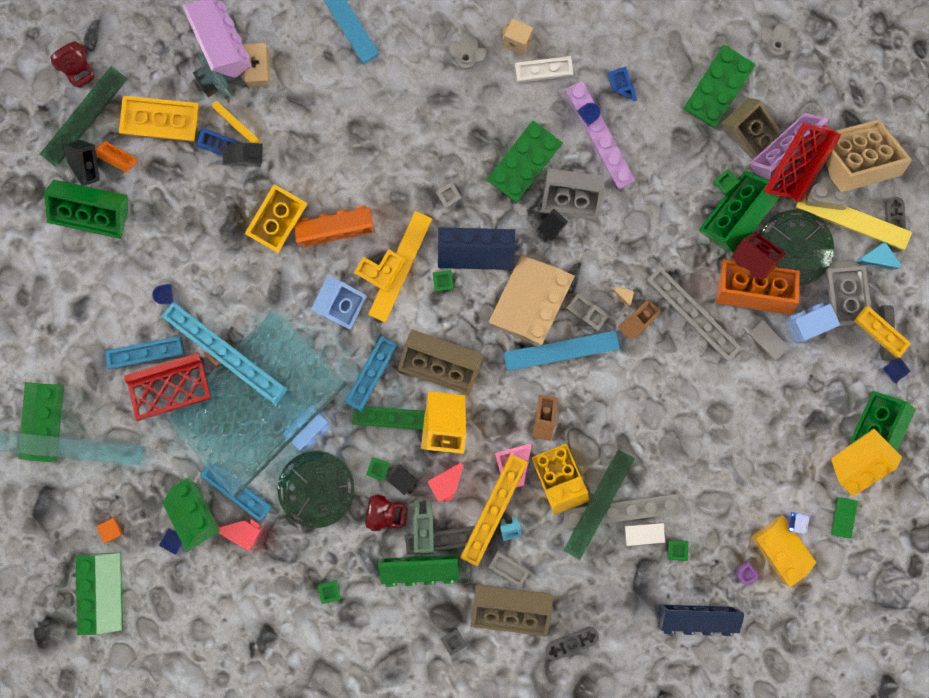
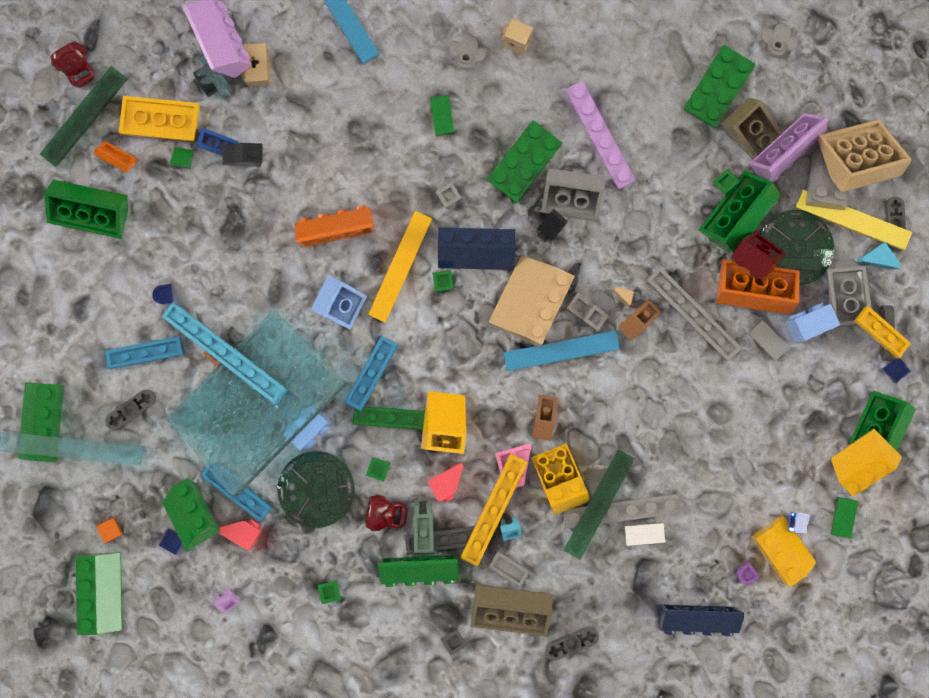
(82, 161): black slope -> none
(116, 413): none -> dark grey beam
(164, 371): red fence -> none
(182, 158): none -> green slope
(227, 601): none -> lavender tile
(235, 123): yellow tile -> none
(276, 218): yellow slope -> none
(382, 274): yellow tile -> none
(403, 480): black brick -> none
(440, 362): dark tan slope -> none
(442, 115): none -> green tile
(543, 69): white tile -> none
(589, 113): clear blue tile -> none
(621, 83): blue slope -> none
(678, 550): green plate -> none
(809, 165): red fence -> none

